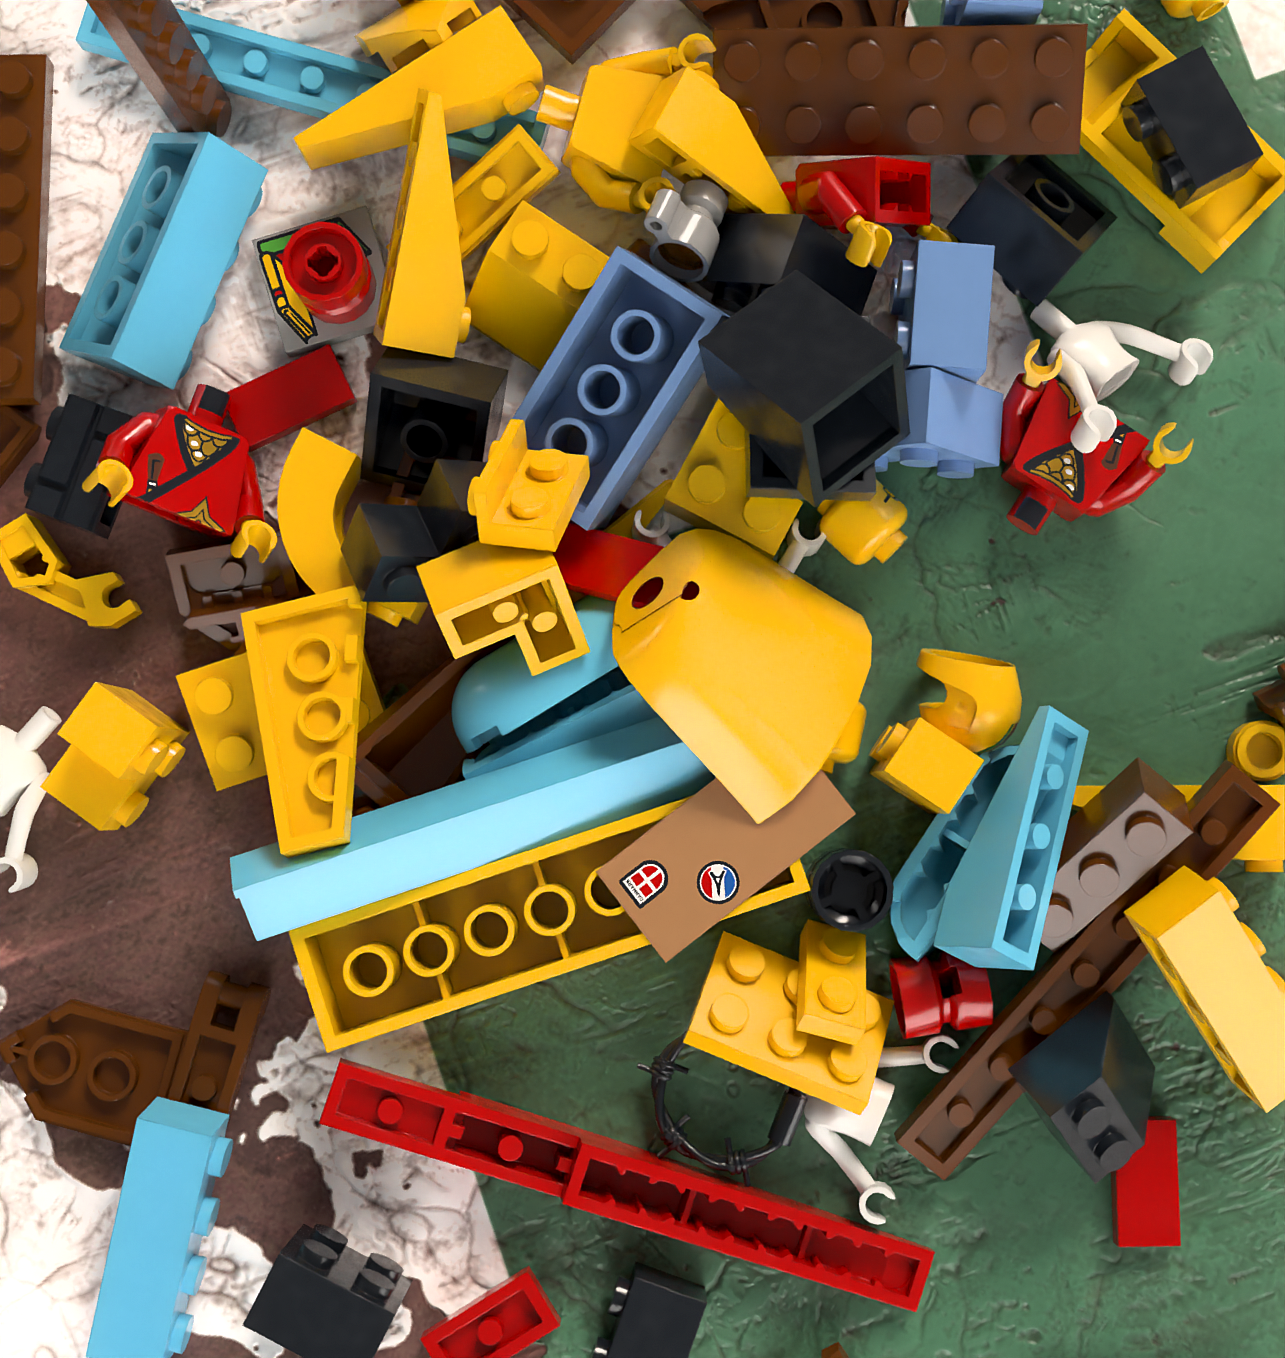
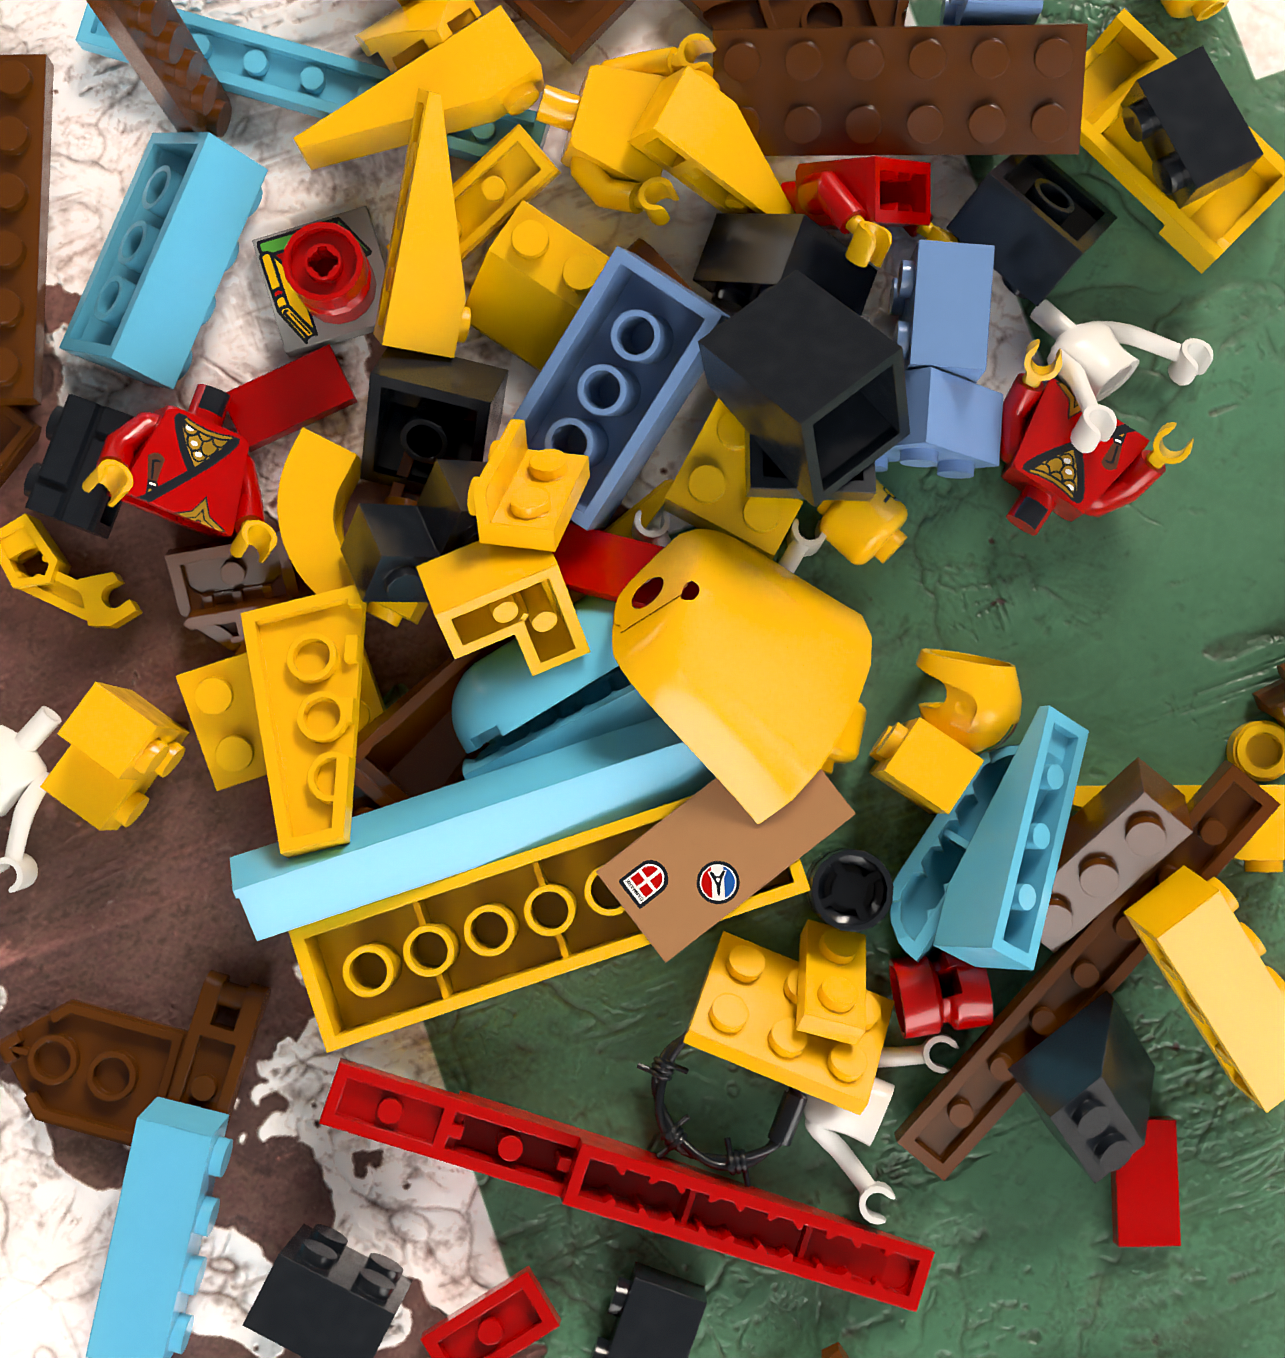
(686, 229): light grey piece -> none

